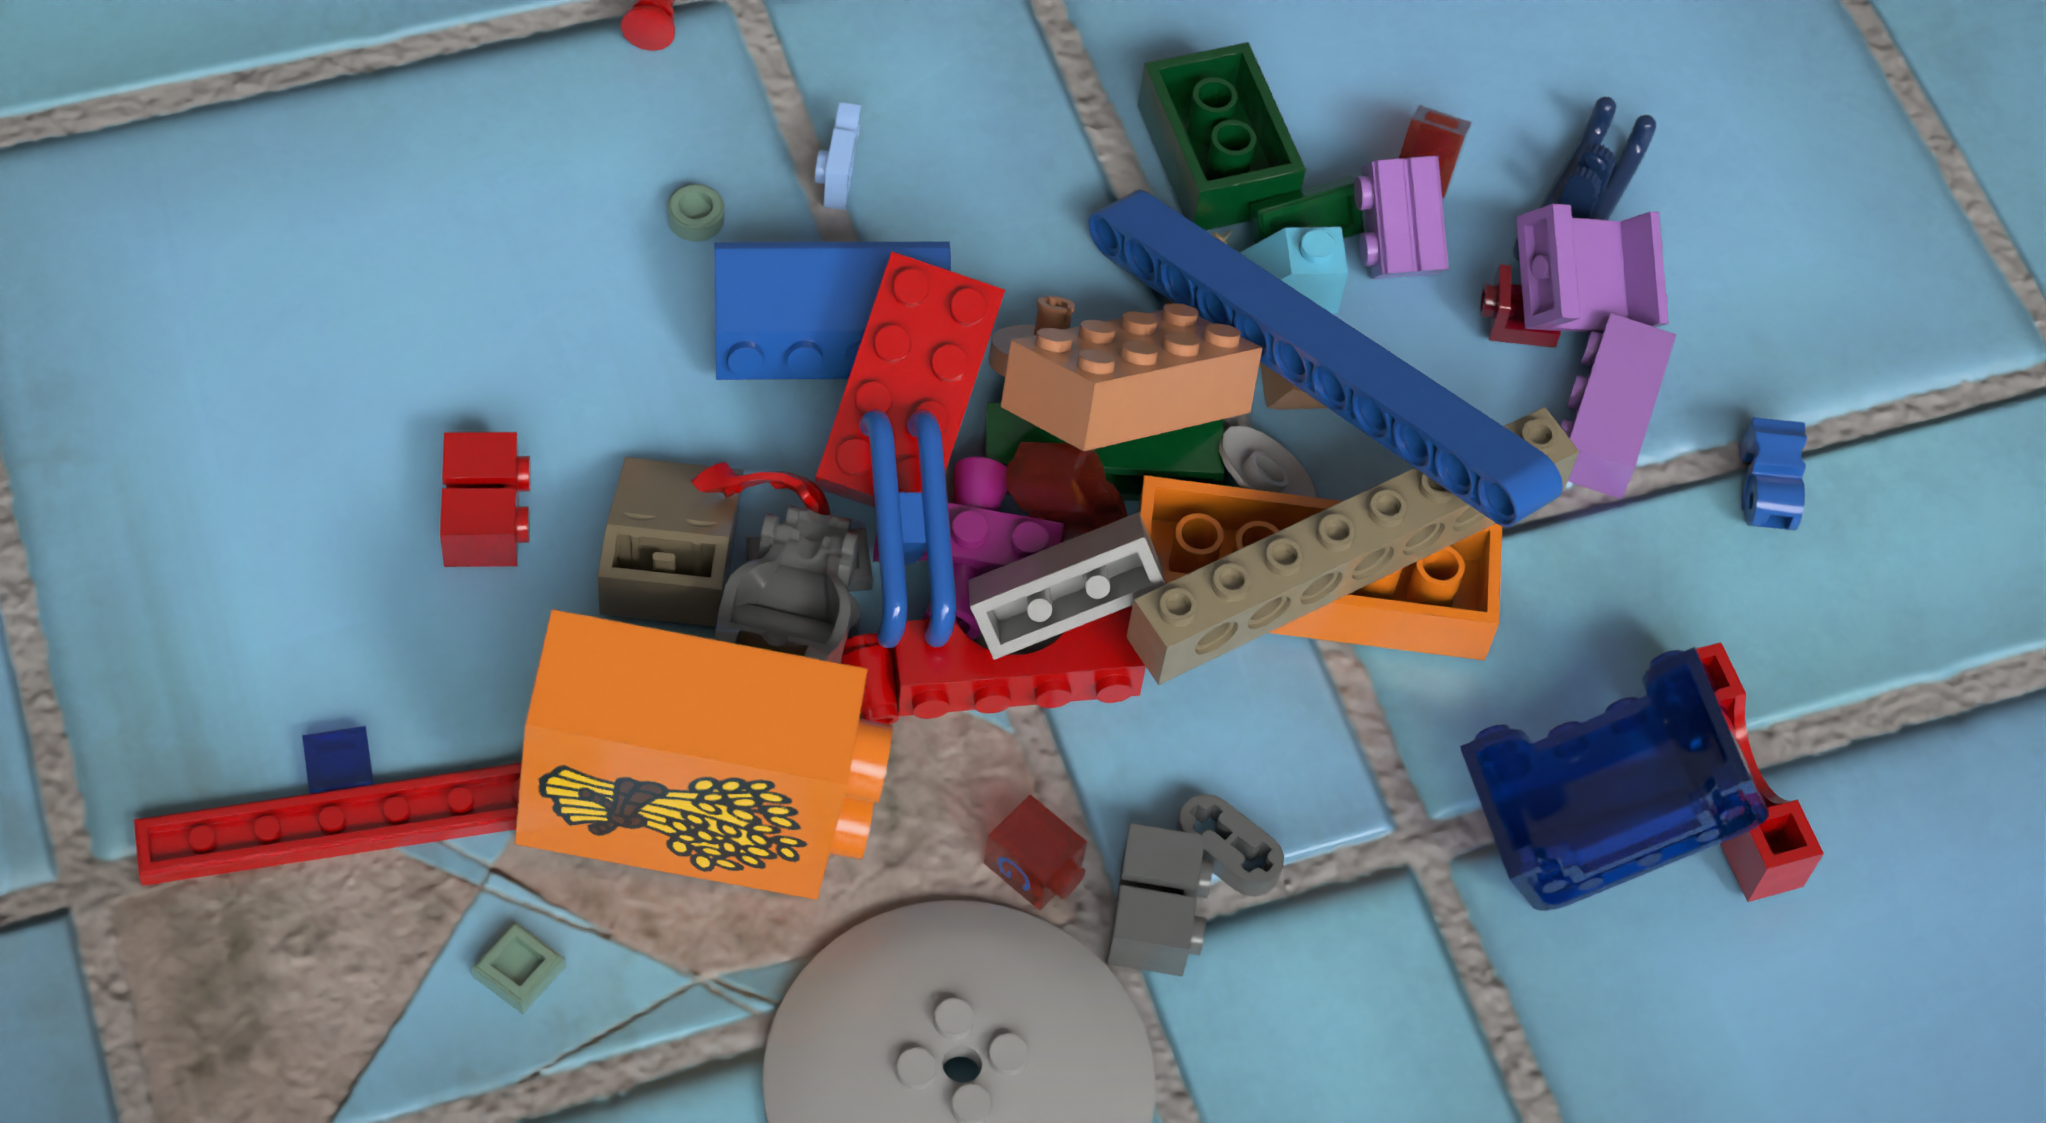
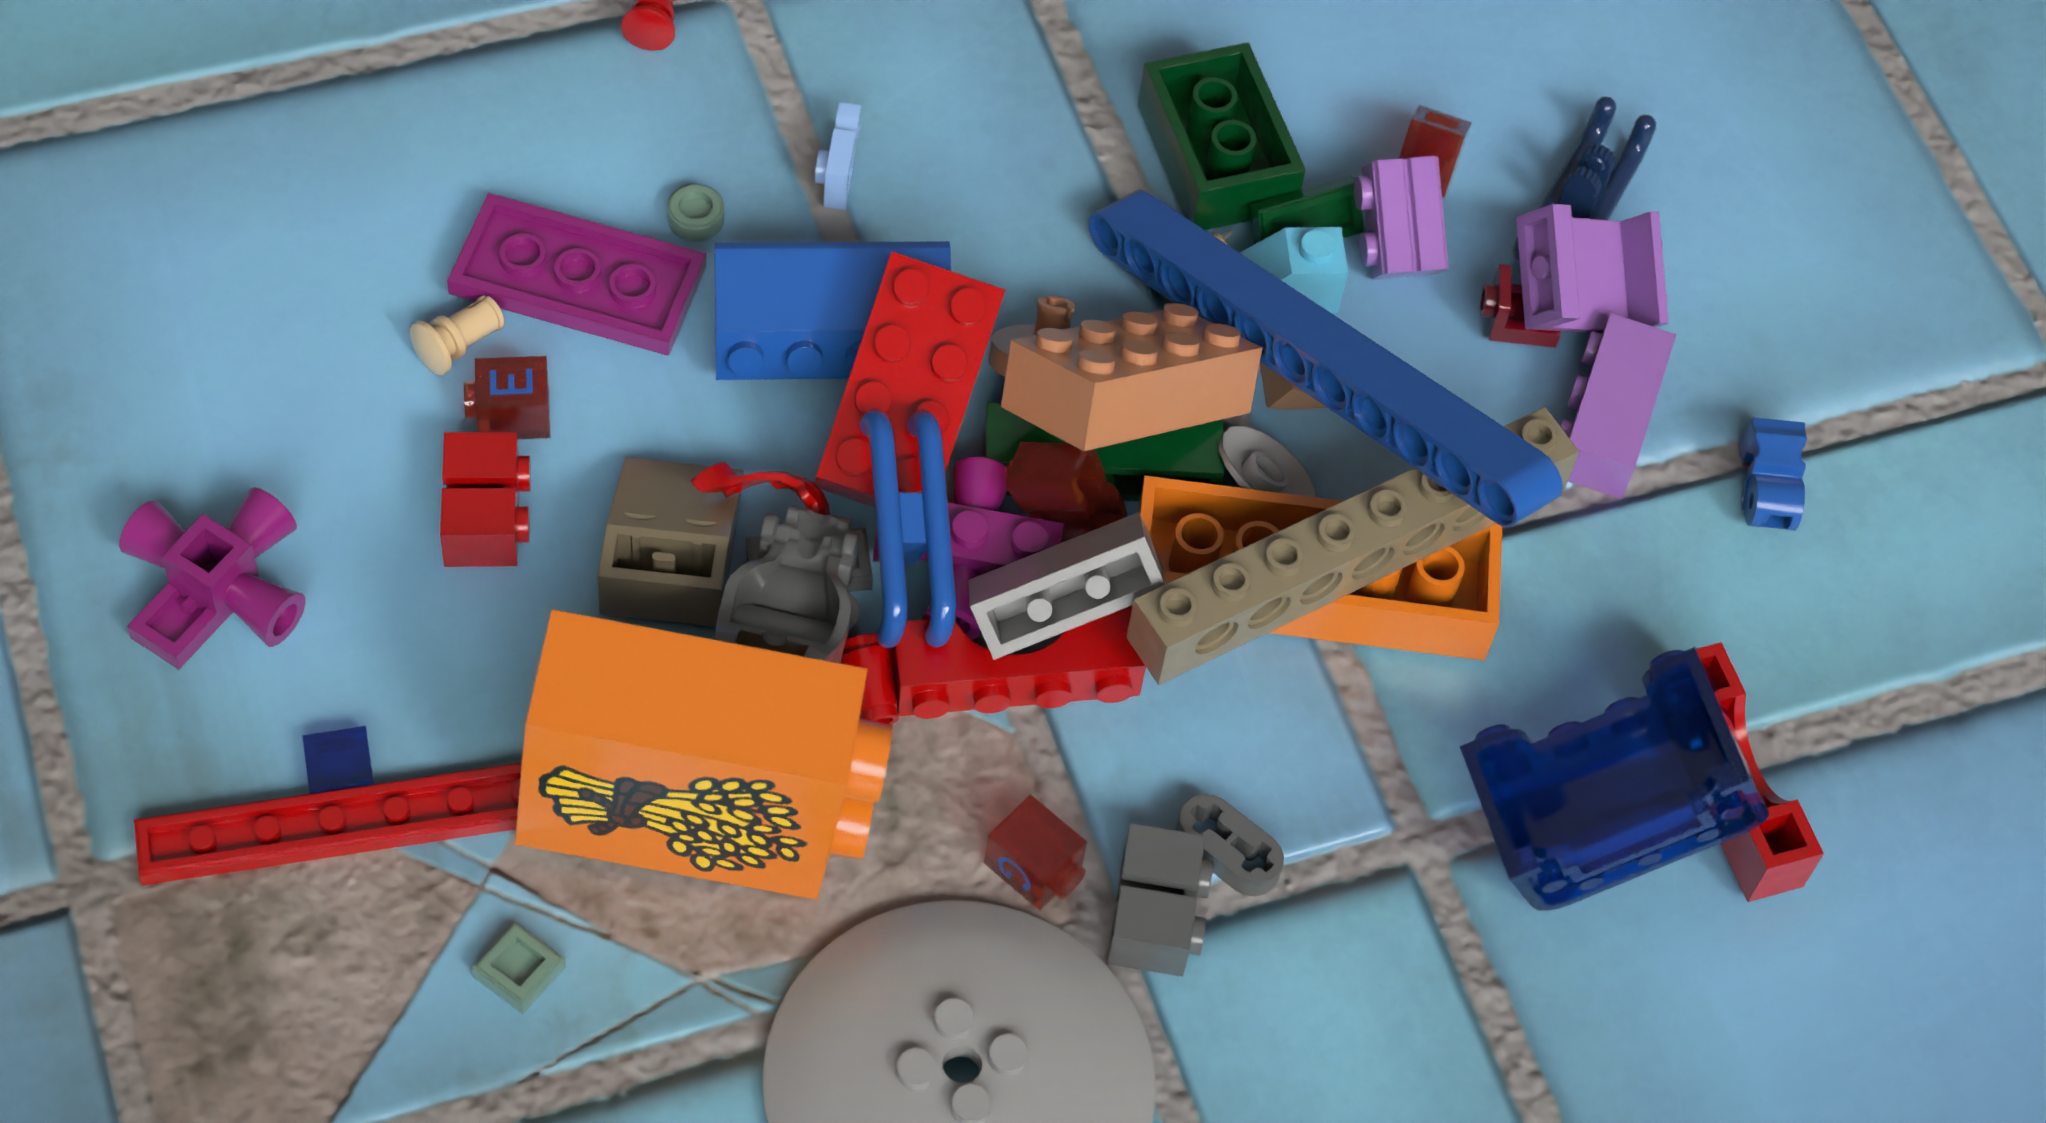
(210, 576): none -> magenta brick
(450, 336): none -> tan pin
(510, 396): none -> clear red brick
(578, 273): none -> magenta plate

